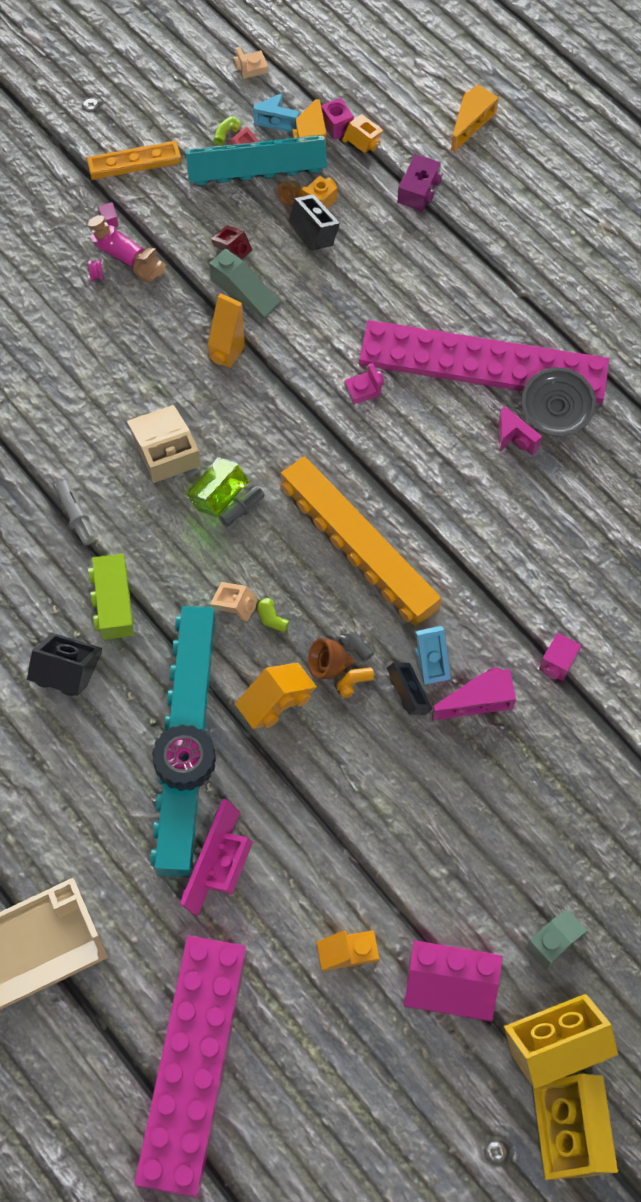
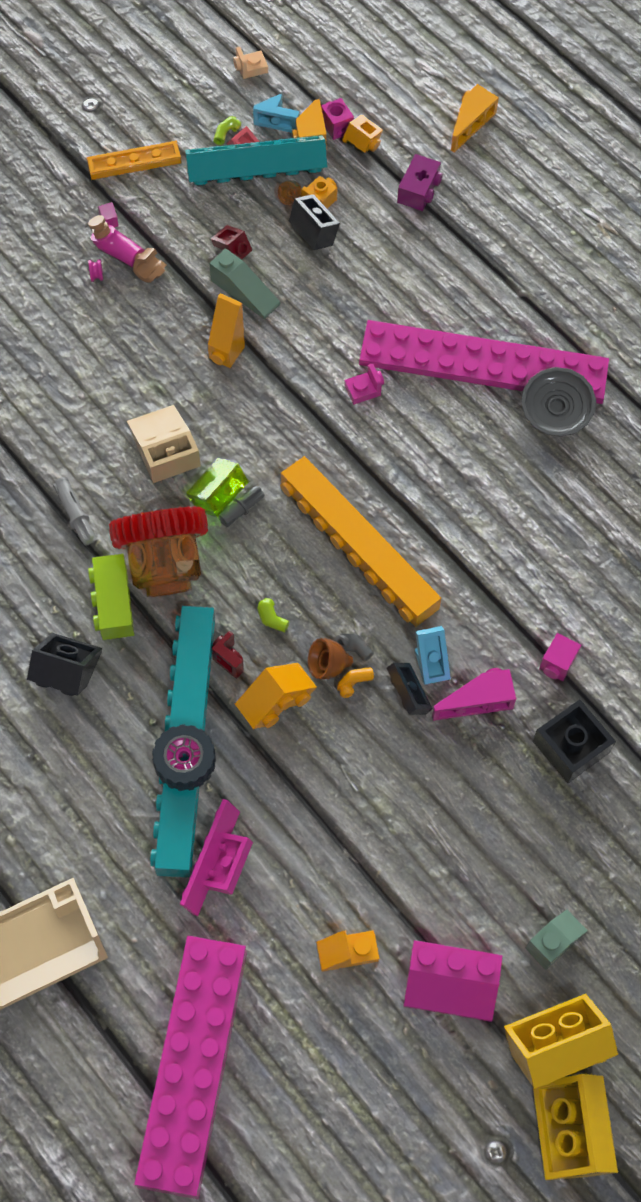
(161, 548): none -> piece
(228, 659): none -> dark red bracket
(235, 599): light nougat bracket -> none
(515, 429): dark pink slope -> none
(573, 741): none -> black brick

